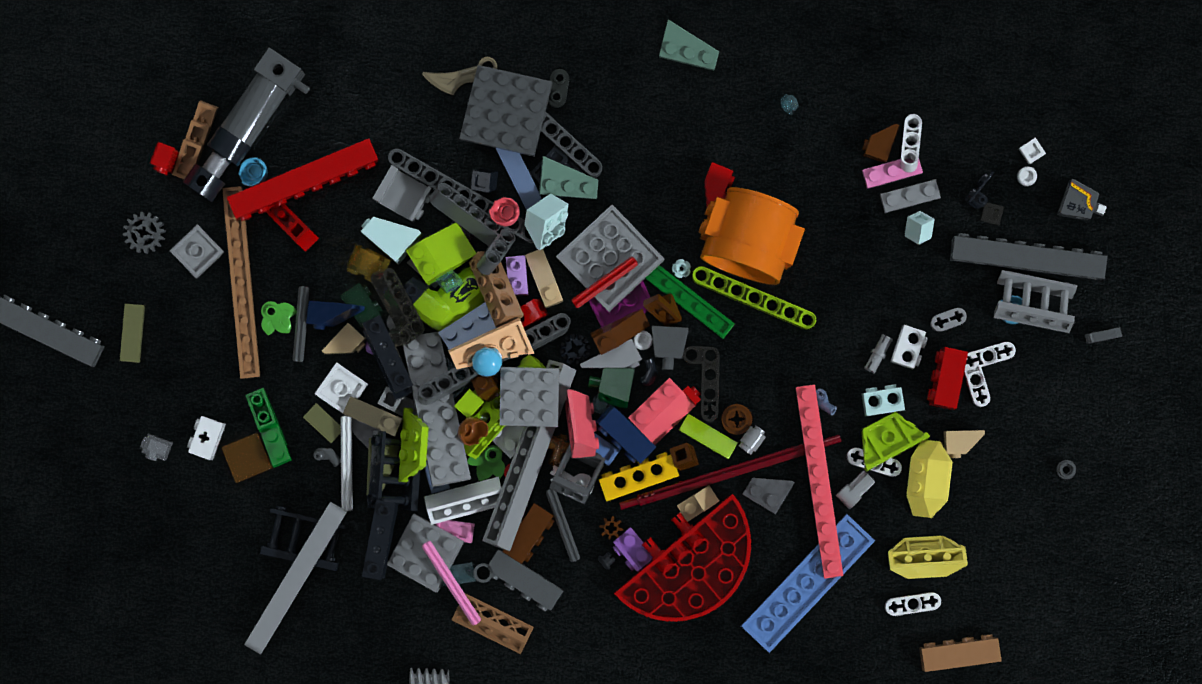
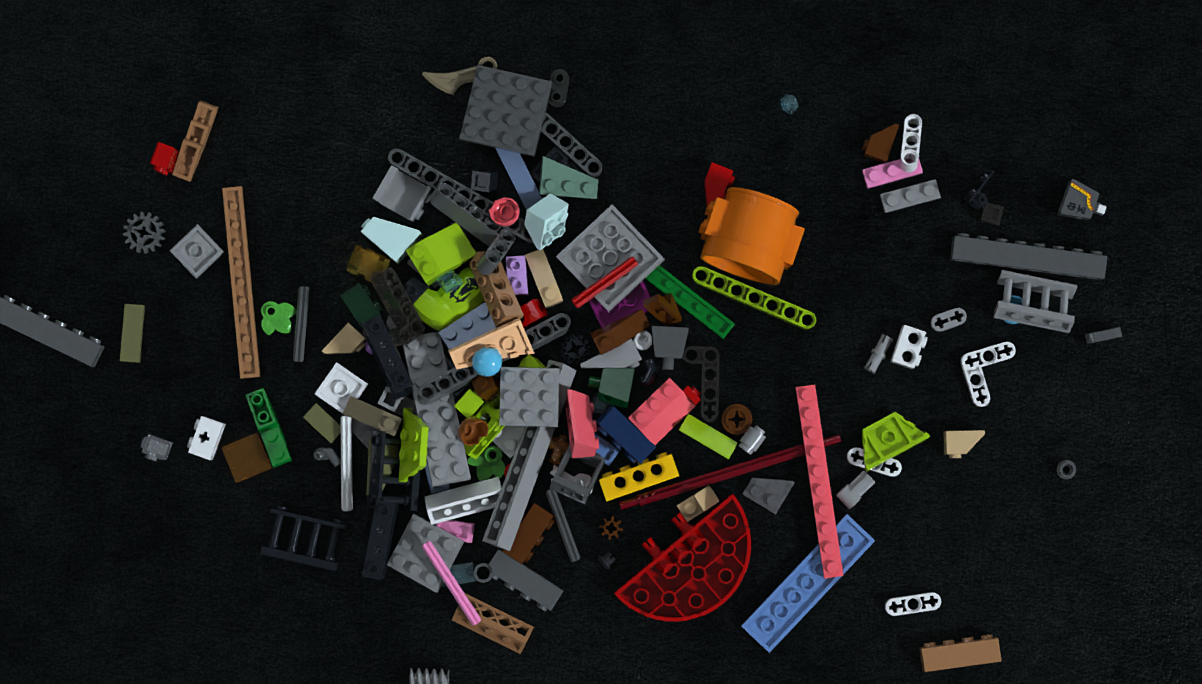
(246, 121): dark grey piece -> none
(253, 172): medium azure hair -> none
(292, 226): red slope -> none
(295, 578): light grey beam -> none
(302, 179): red brick -> none
(330, 314): dark blue slope -> none
(631, 547): medium lavender bracket -> none
(681, 273): light aqua plate -> none
(684, 456): reddish brown brick -> none
(686, 48): sand green wing -> none
(823, 402): sand blue arm -> none
(883, 405): light aqua brick -> none
(919, 227): light aqua panel -> none
(927, 557): light yellow wedge -> none
(929, 479): light yellow wedge -> none
(947, 378): red brick -> none
(1027, 176): white tile -> none
(1032, 151): white plate -> none

